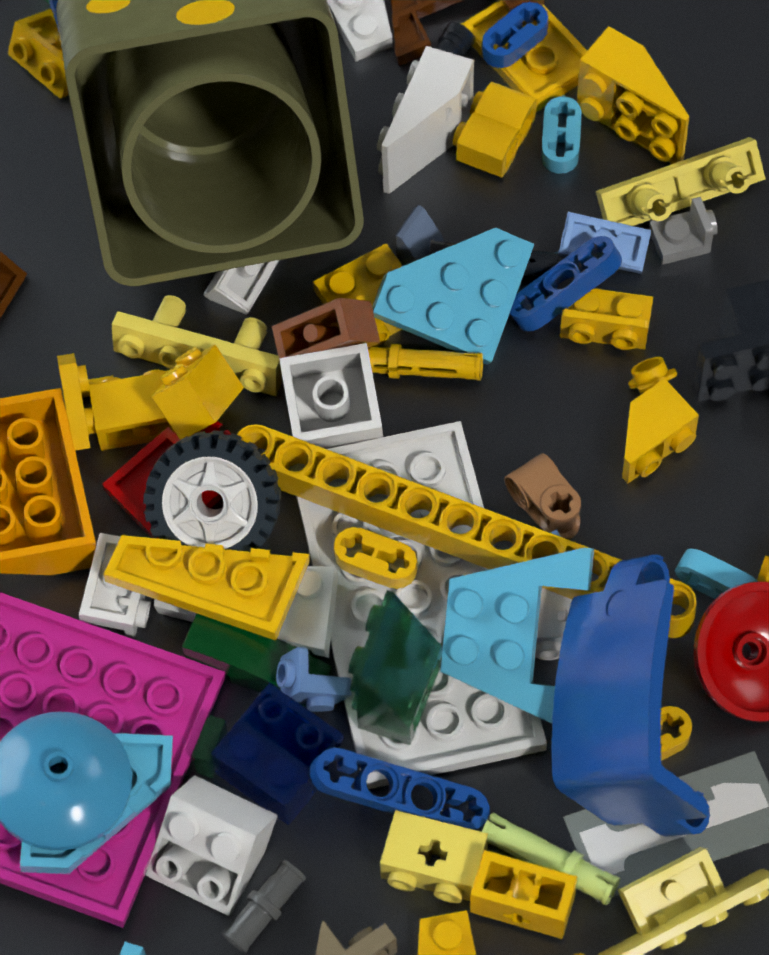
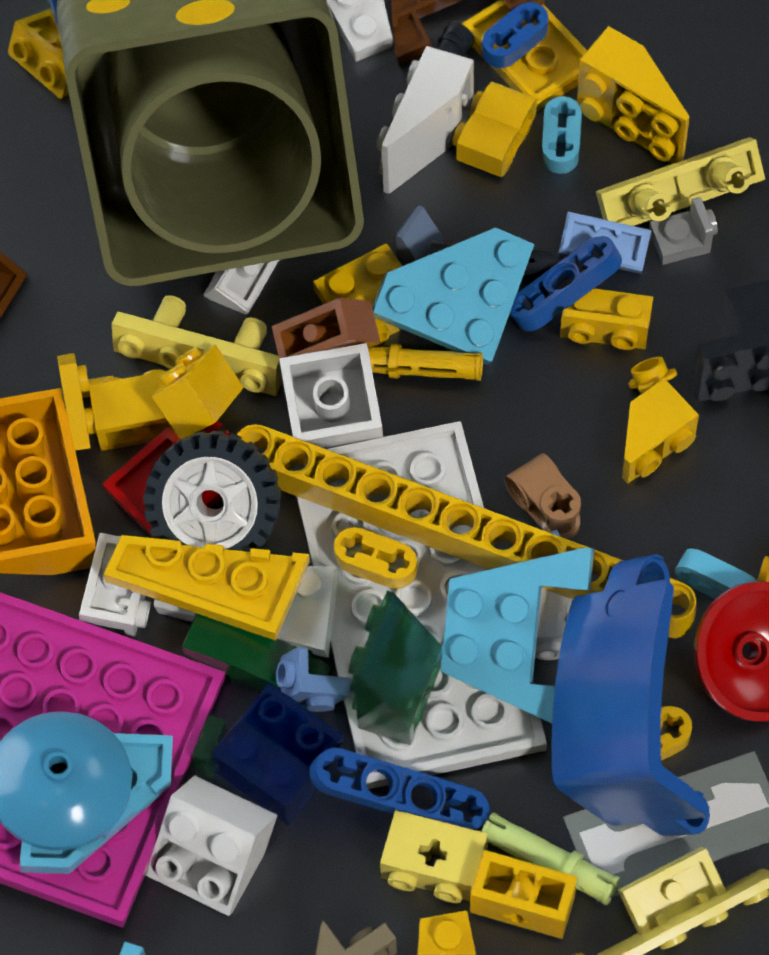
(264, 905): dark grey pin -> none

